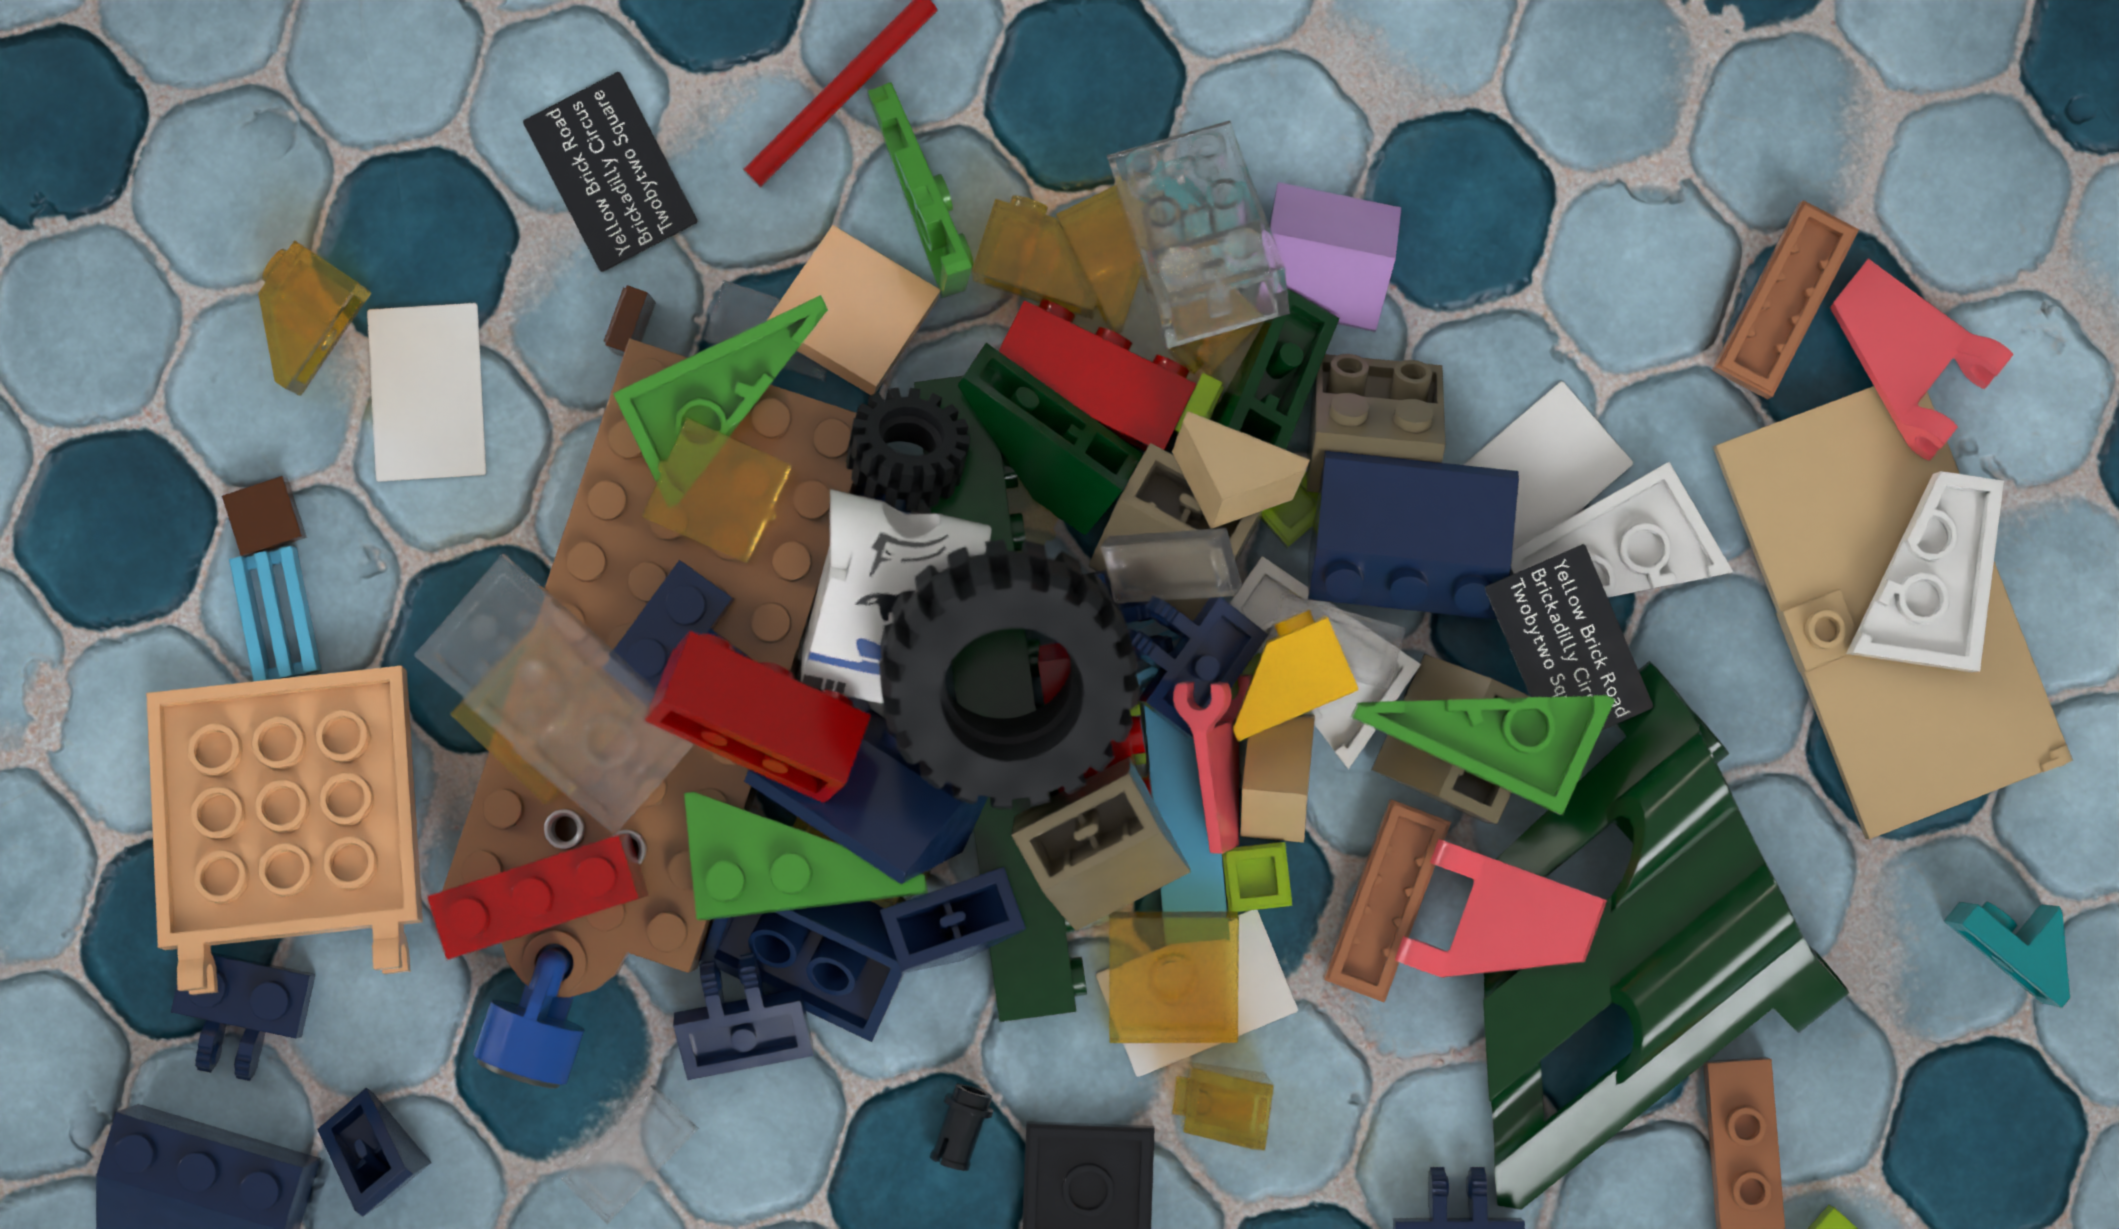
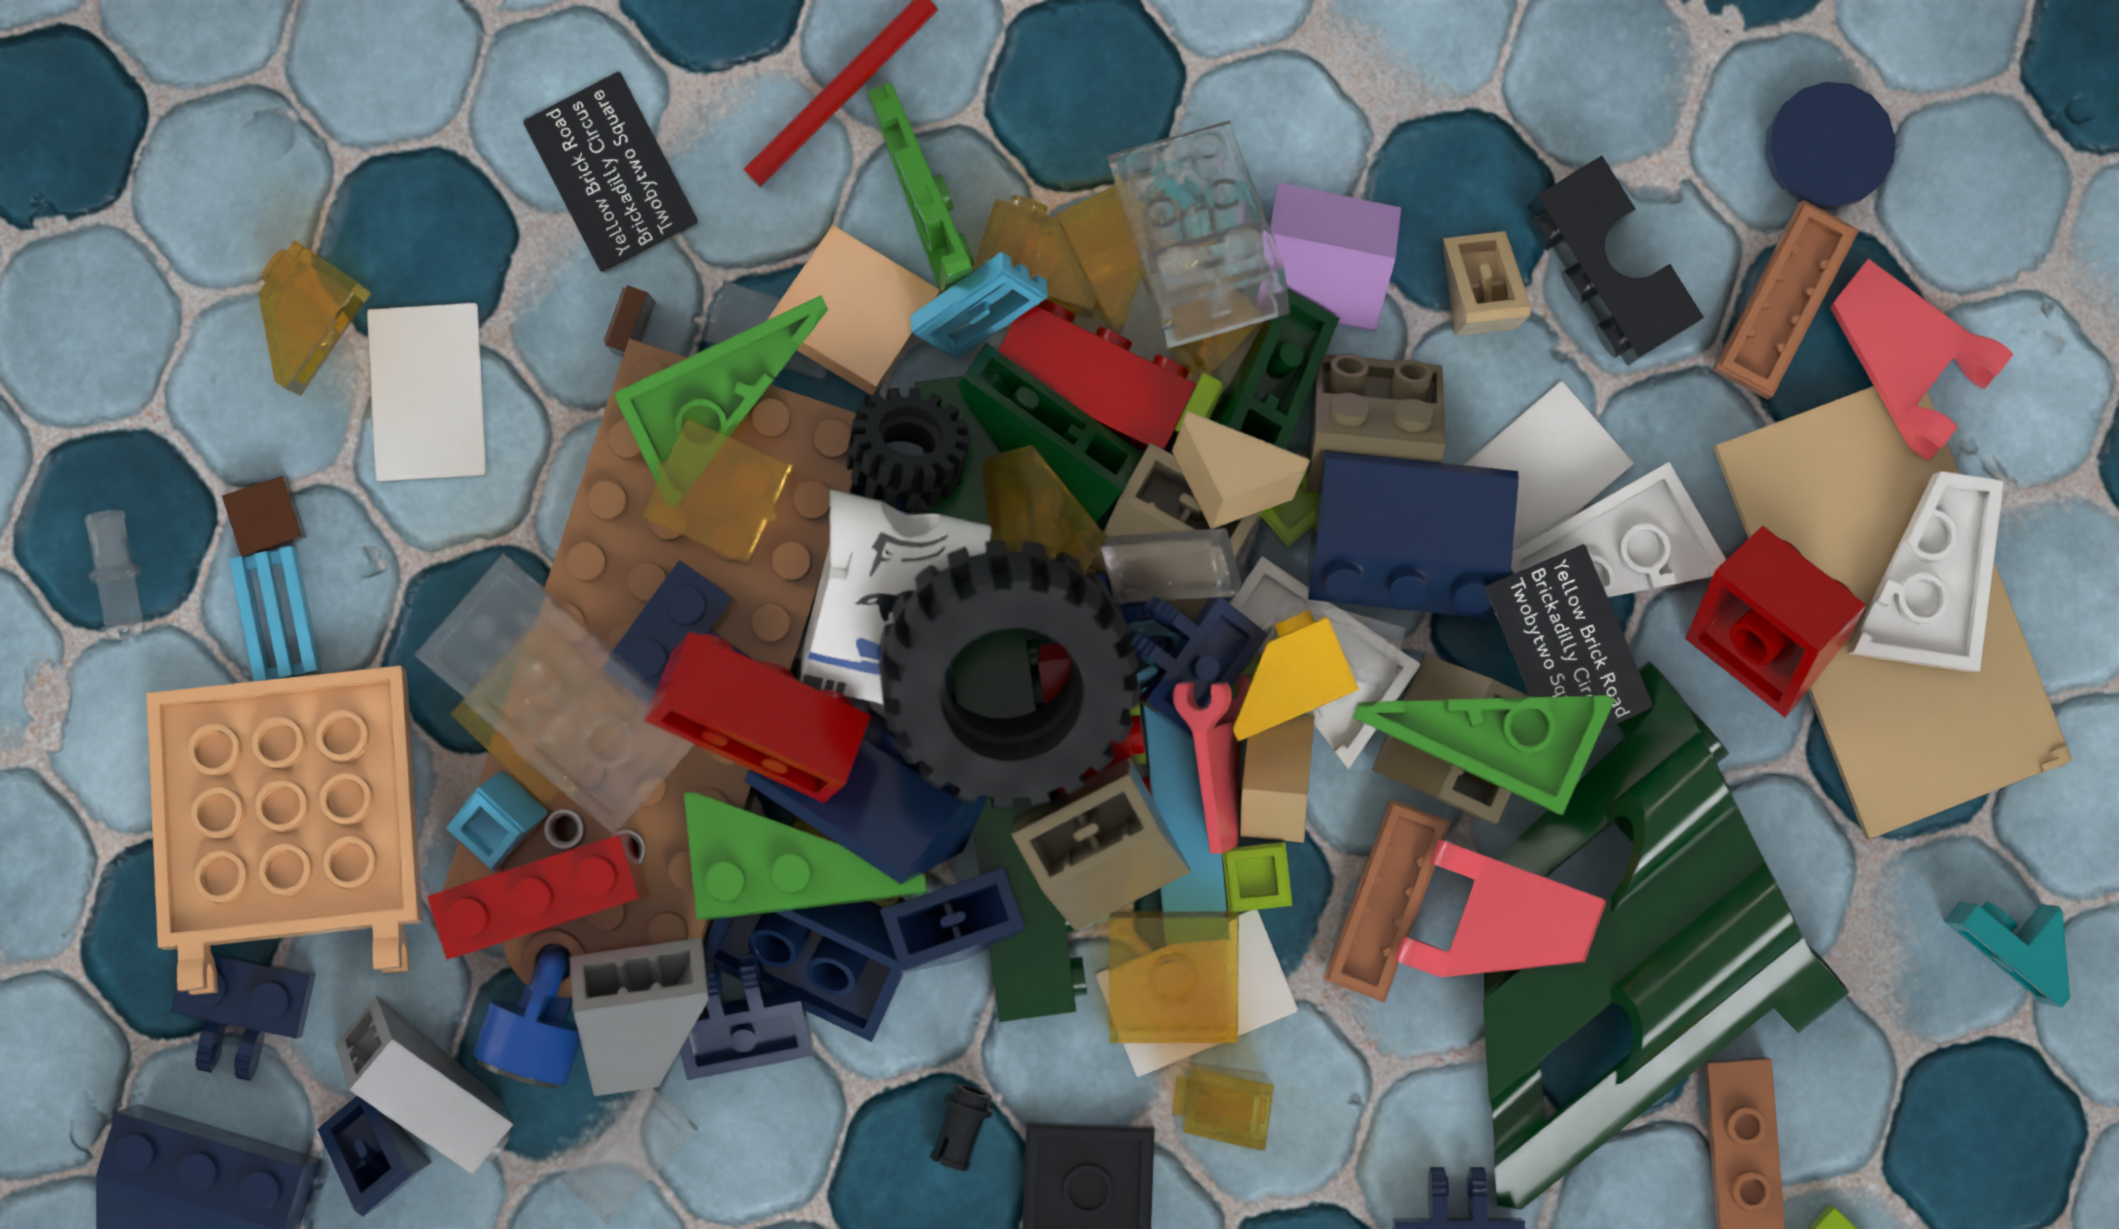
(115, 574): none -> clear axle
(422, 1087): none -> light grey slope
(497, 819): none -> medium azure slope
(636, 1010): none -> light grey slope
(971, 301): none -> medium azure tile
(1035, 506): none -> clear yellow slope
(1484, 284): none -> tan slope
(1632, 312): none -> black arch
(1773, 619): none -> red slope
(1830, 145): none -> dark blue tile

